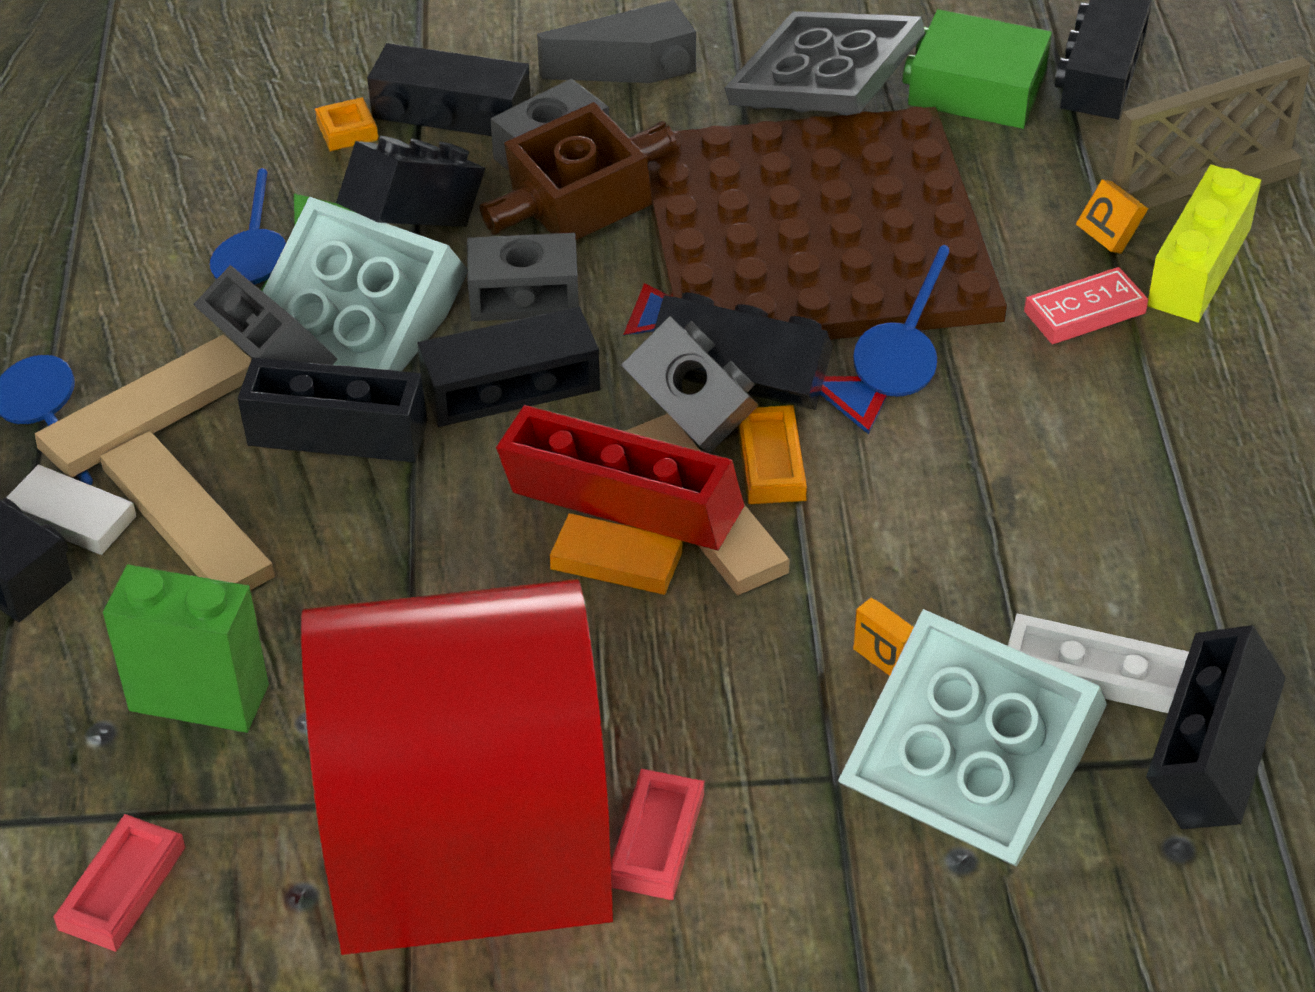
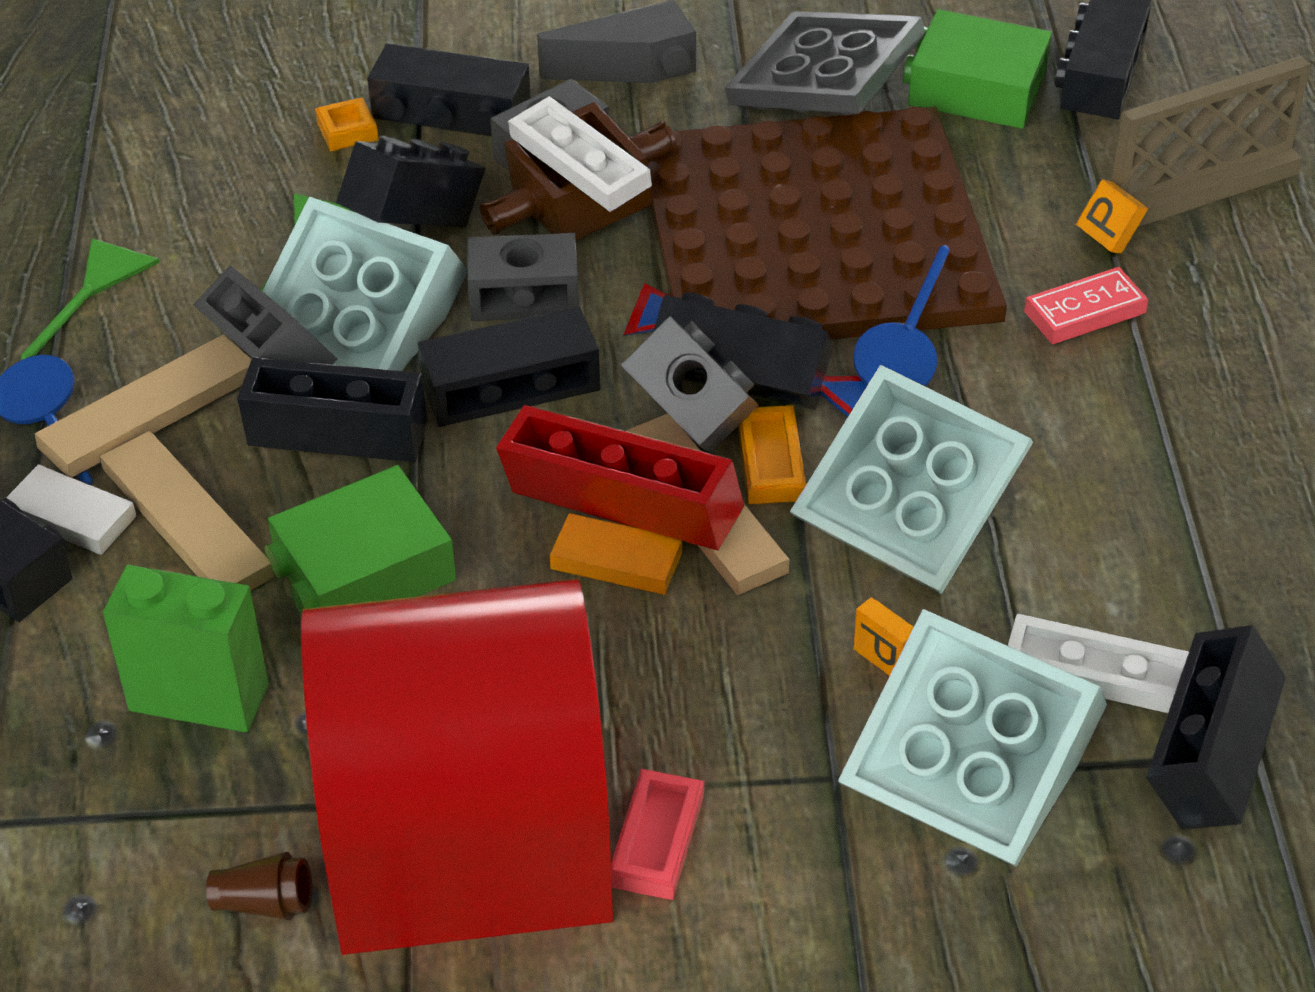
(105, 268): none -> bright green piece
(119, 882): coral tile -> none
(254, 250): blue piece -> none
(264, 887): none -> reddish brown cone
(361, 544): none -> bright green brick
(580, 153): none -> white plate
(911, 478): none -> light aqua slope
(1203, 243): neon yellow brick -> none

